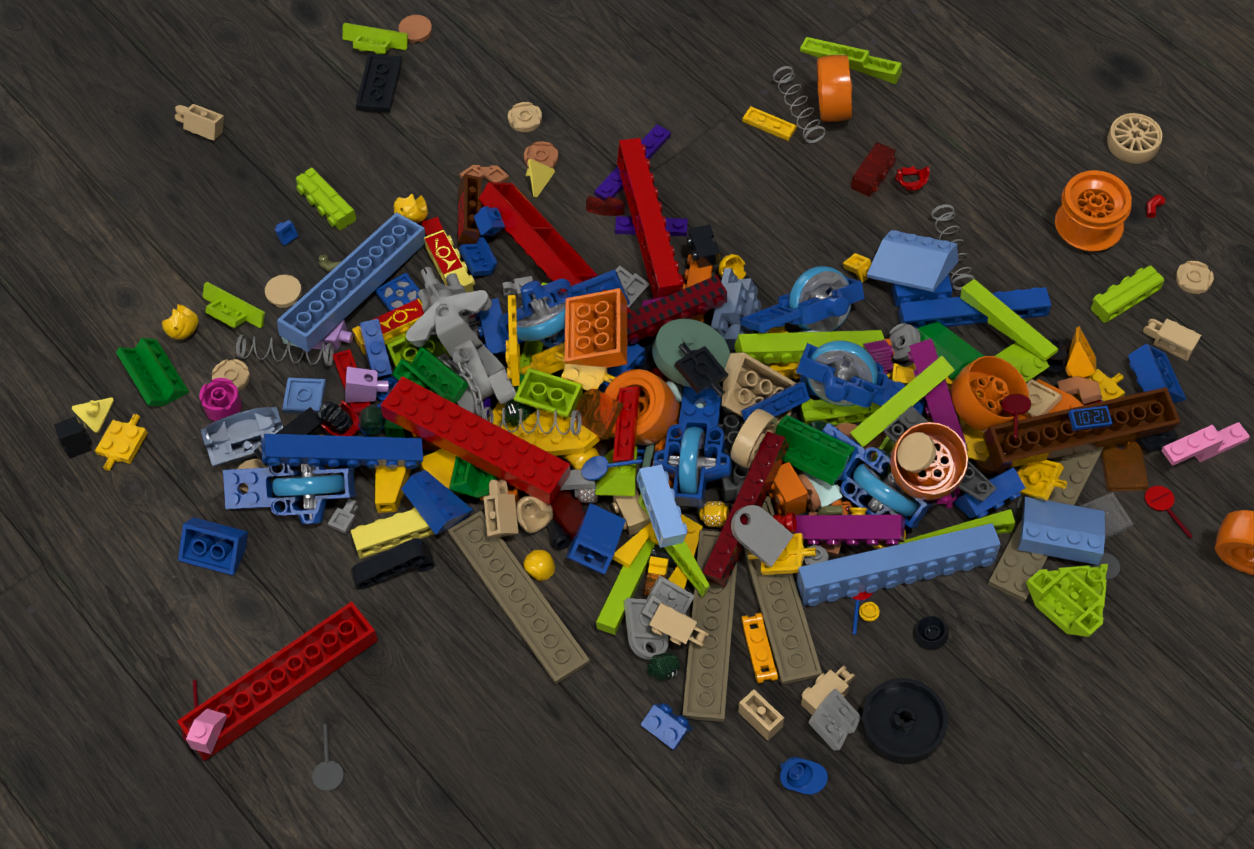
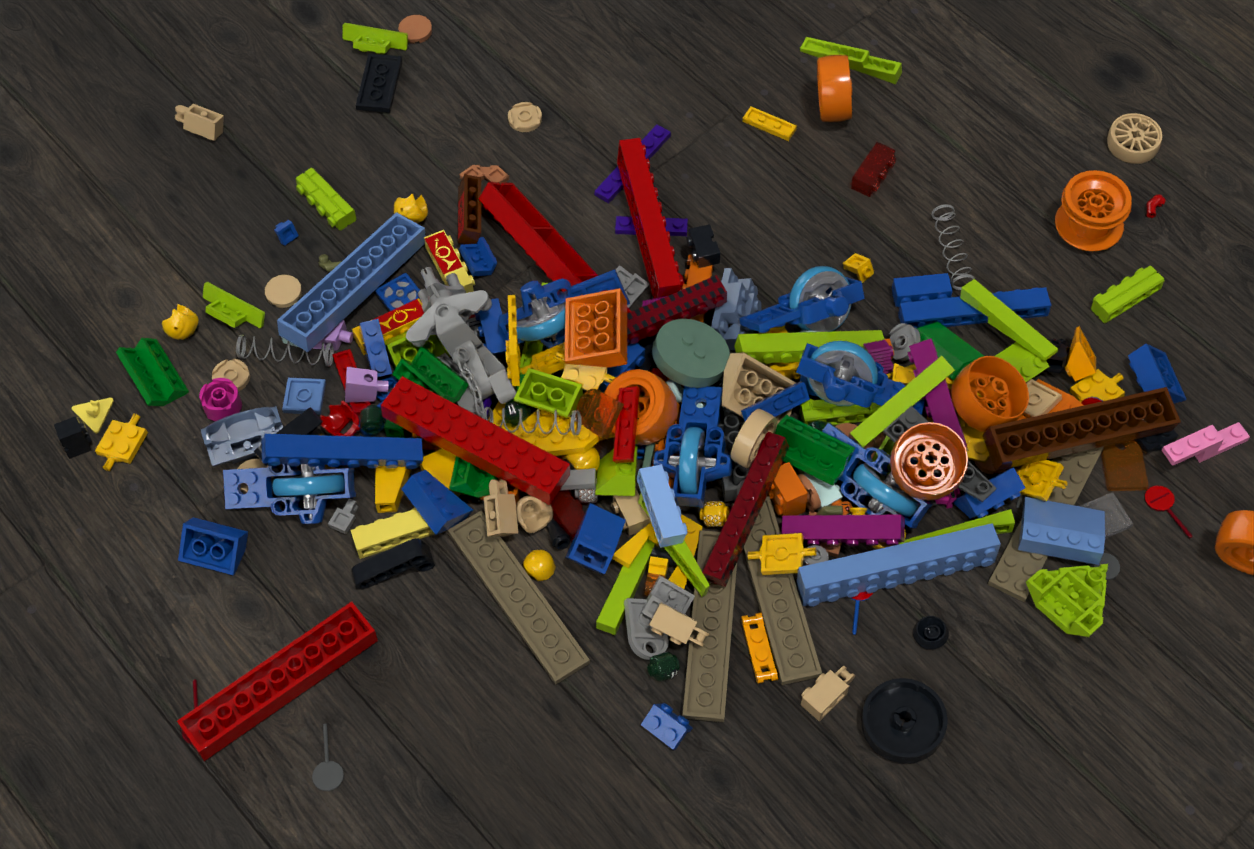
(206, 730): bright pink slope -> none
(334, 417): black gear -> none
(432, 226): red tile -> none
(489, 221): blue brick -> none
(512, 288): light grey plate -> none
(539, 175): light yellow piece -> none
(543, 153): nougat tile -> none
(598, 466): blue piece -> none
(609, 207): clear red slope -> none
(701, 370): black plate -> none
(735, 262): yellow hair -> none
(761, 534): light grey tile -> none
(761, 715): tan brick -> none
(787, 80): light grey piece -> none
(788, 521): red wheel -> none
(803, 775): blue piece -> none
(834, 719): light grey slope -> none
(869, 611): yellow plate -> none
(913, 186): red helmet -> none
(913, 260): medium blue slope -> none
(916, 452): tan tile -> none
(1016, 405): dark red piece -> none
(1087, 388): nougat tile -> none
(1090, 418): tile -> none
(1173, 337): tan brick -> none
(1194, 277): tan tile -> none

